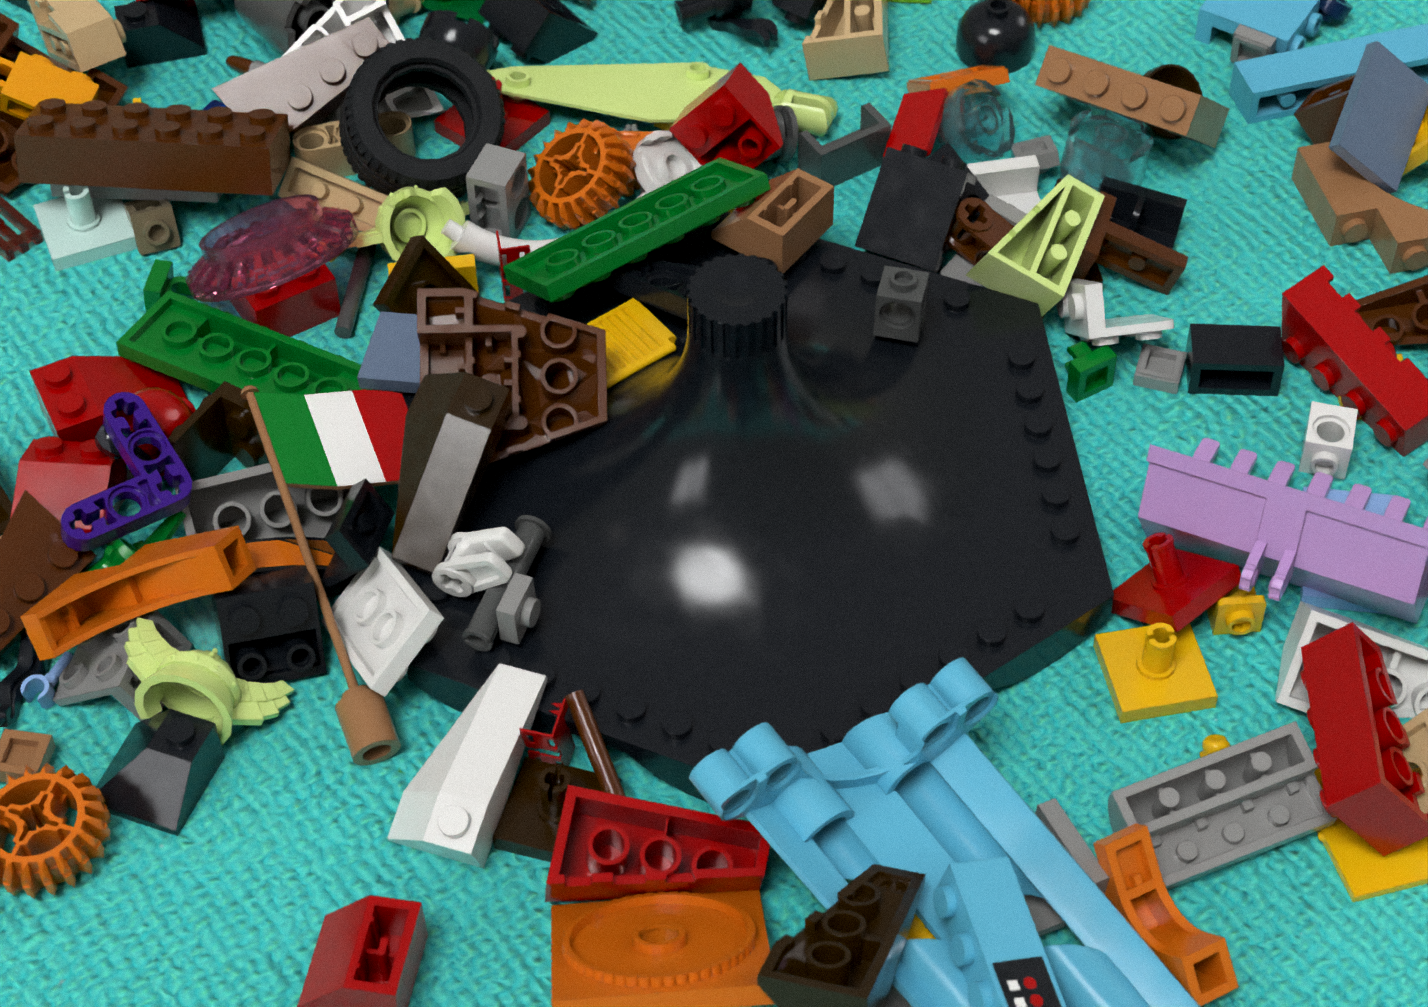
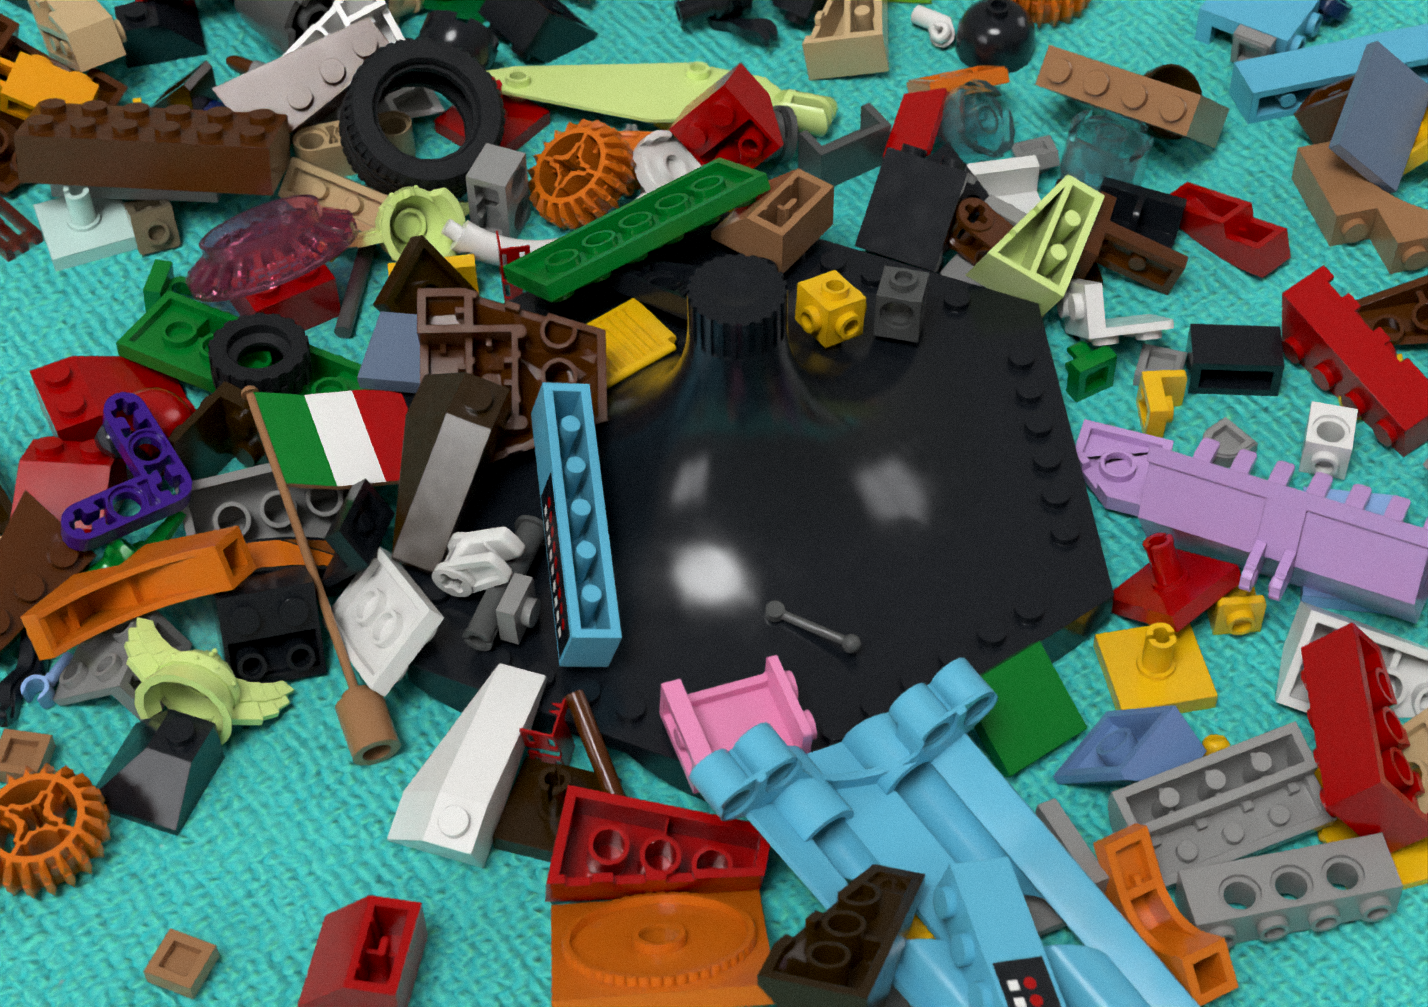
(181, 963): none -> medium nougat plate
(191, 90): none -> dark brown slope
(257, 334): none -> black tyre
(575, 526): none -> medium azure brick
(722, 714): none -> bright pink panel
(776, 612): none -> dark grey hinge
(830, 308): none -> yellow brick
(938, 25): none -> white arm
(1031, 711): none -> green tile
(1116, 463): none -> lavender plate
(1131, 748): none -> medium blue slope
(1157, 397): none -> yellow bracket
(1230, 230): none -> red slope
(1231, 441): none -> light grey tile
(1305, 872): none -> light grey brick

